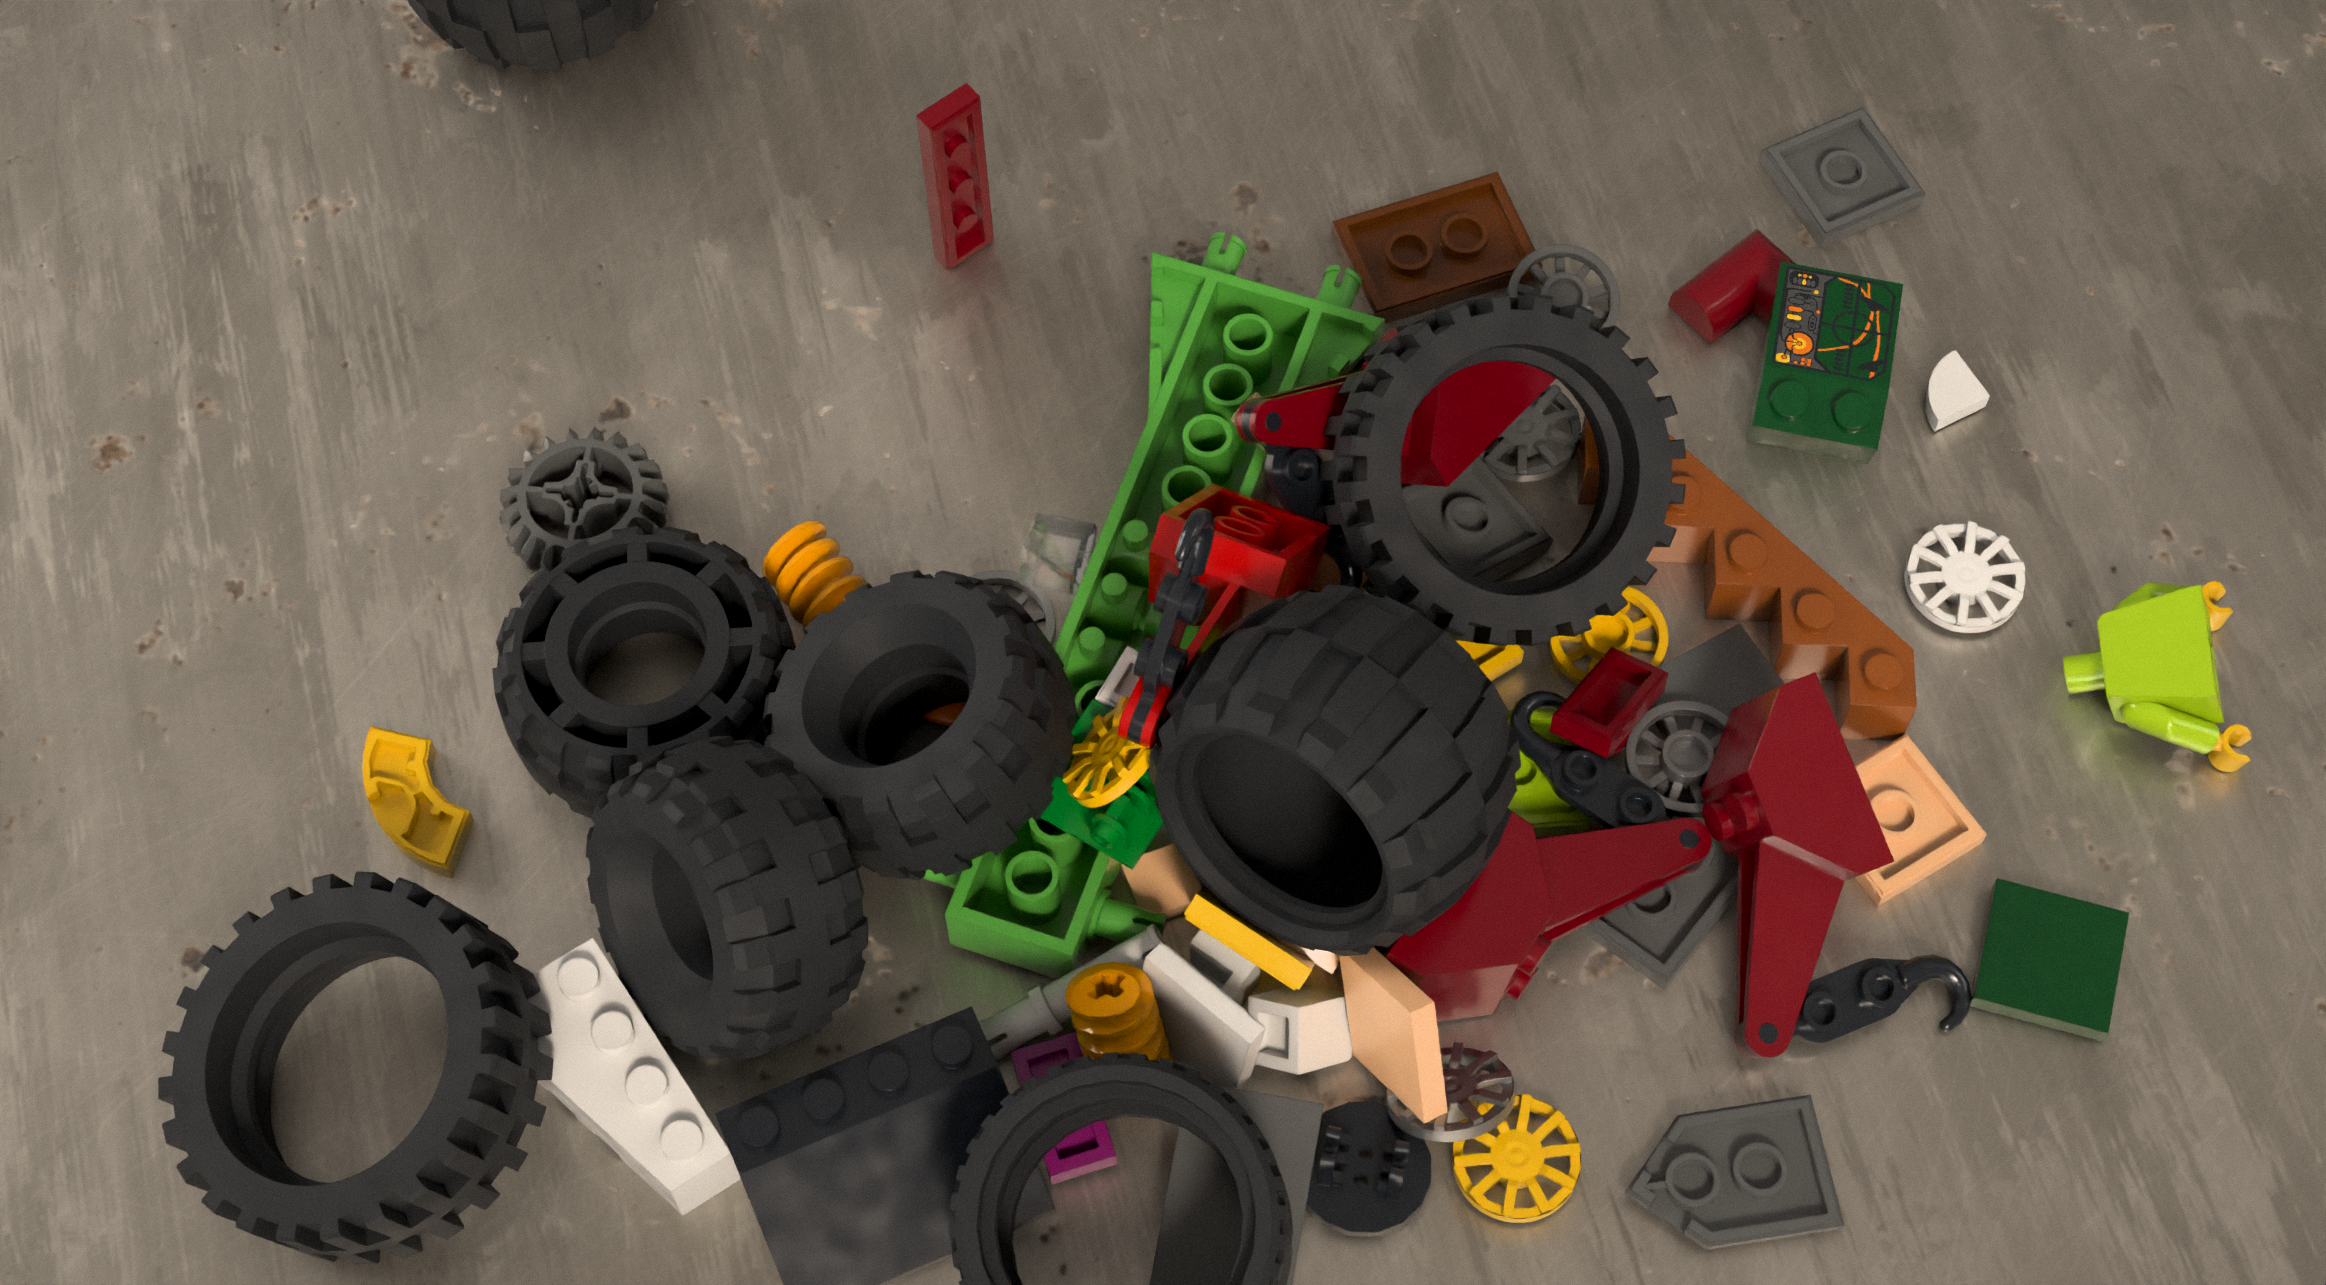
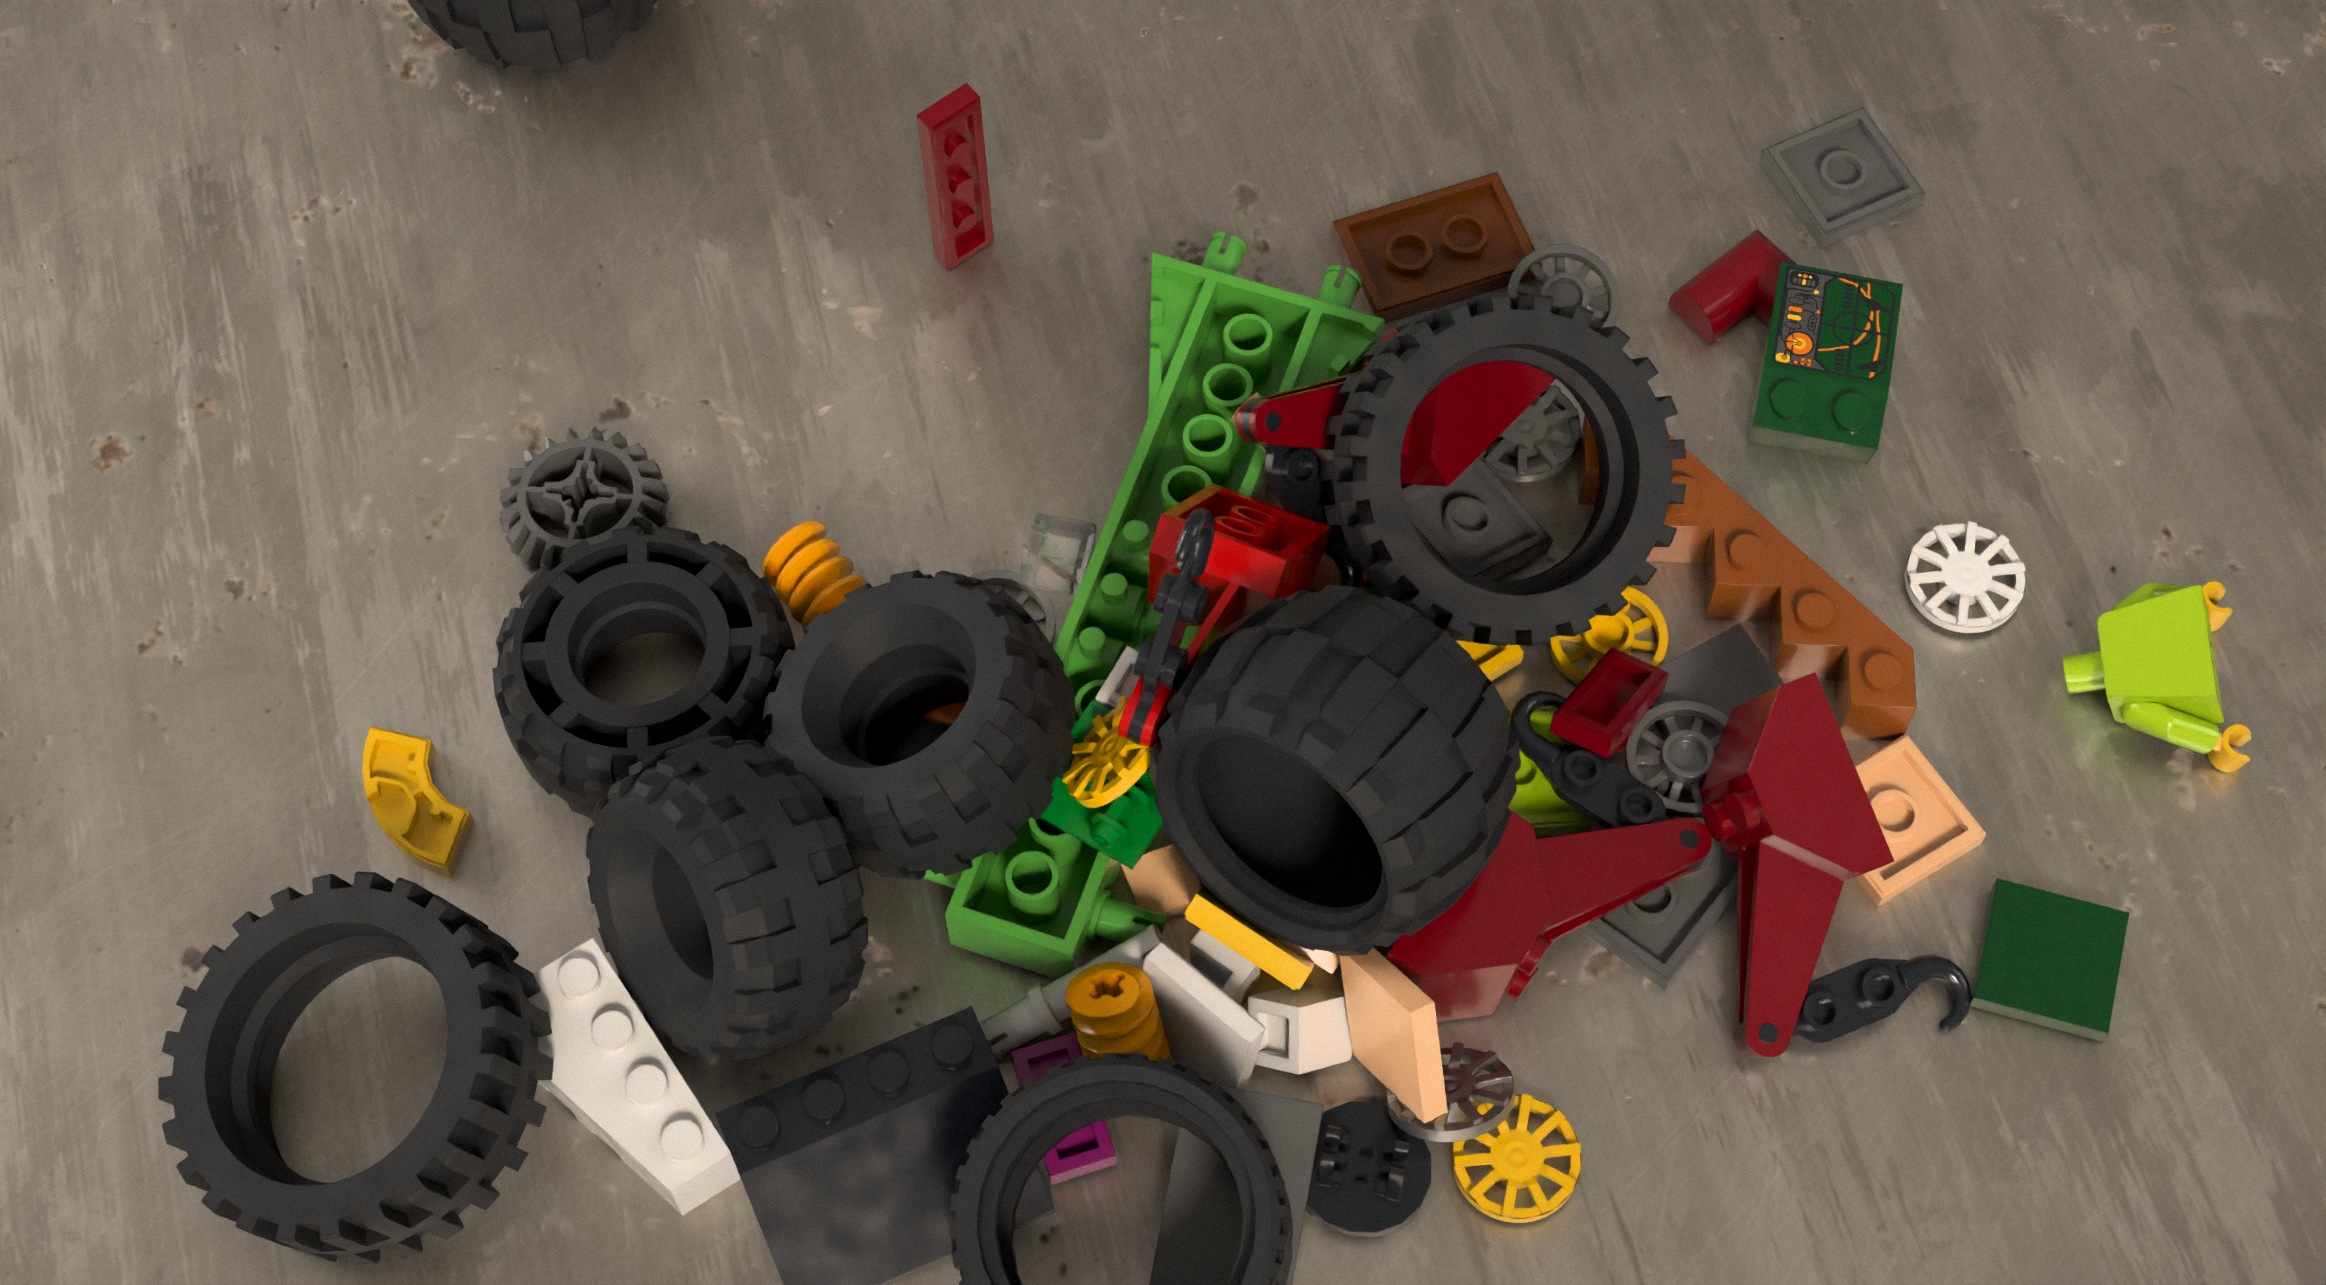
(1741, 1175): dark grey tile -> none
(1953, 392): white tile -> none

